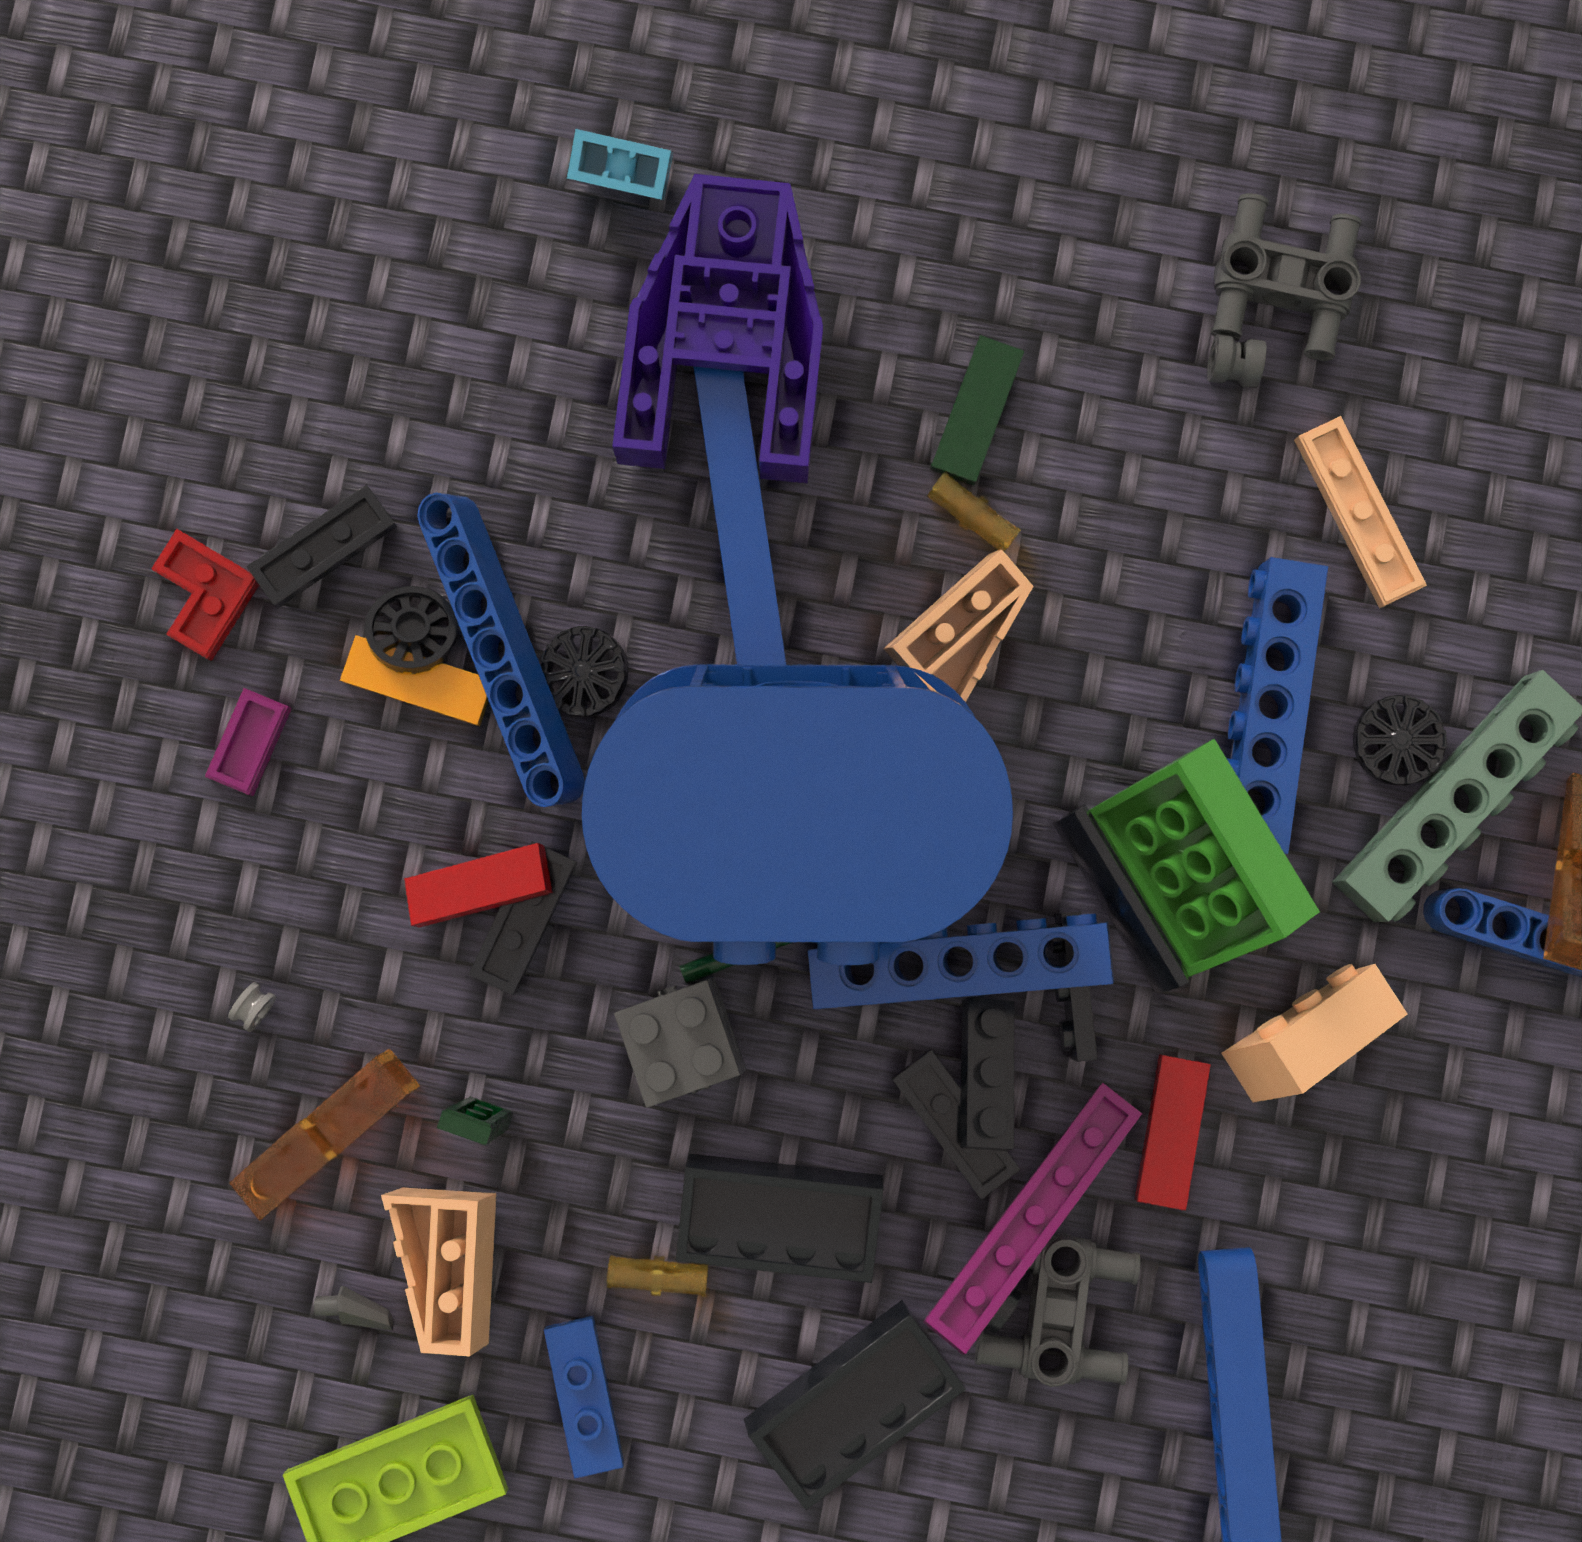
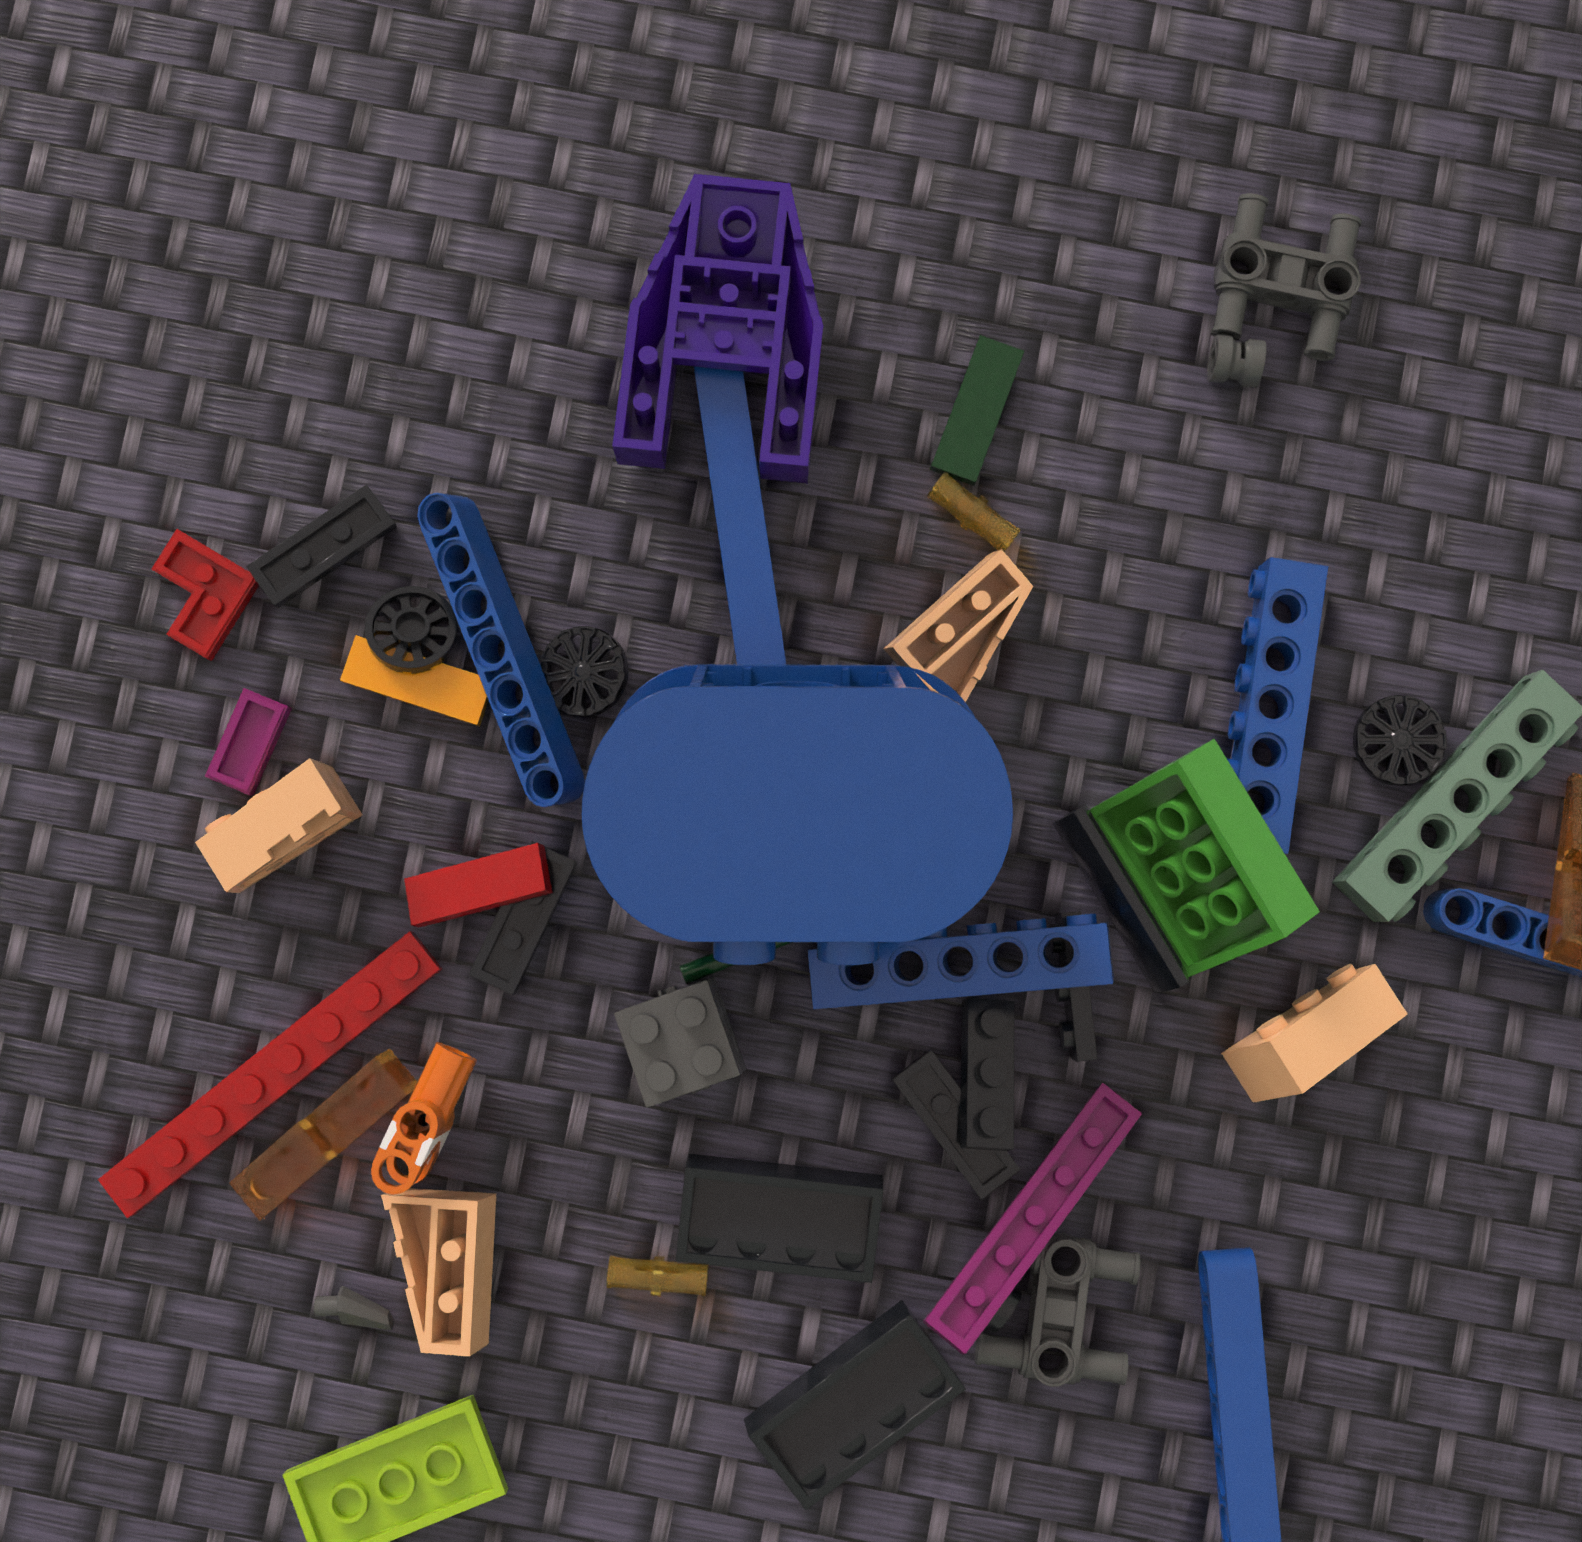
(252, 1006): light grey bush -> none
(269, 1074): none -> red plate
(277, 825): none -> light nougat wedge
(406, 1138): none -> orange connector
(475, 1120): dark green tile -> none
(584, 1397): blue plate -> none
(620, 164): medium azure brick -> none
(1172, 1132): red tile -> none
(1360, 512): light nougat tile -> none

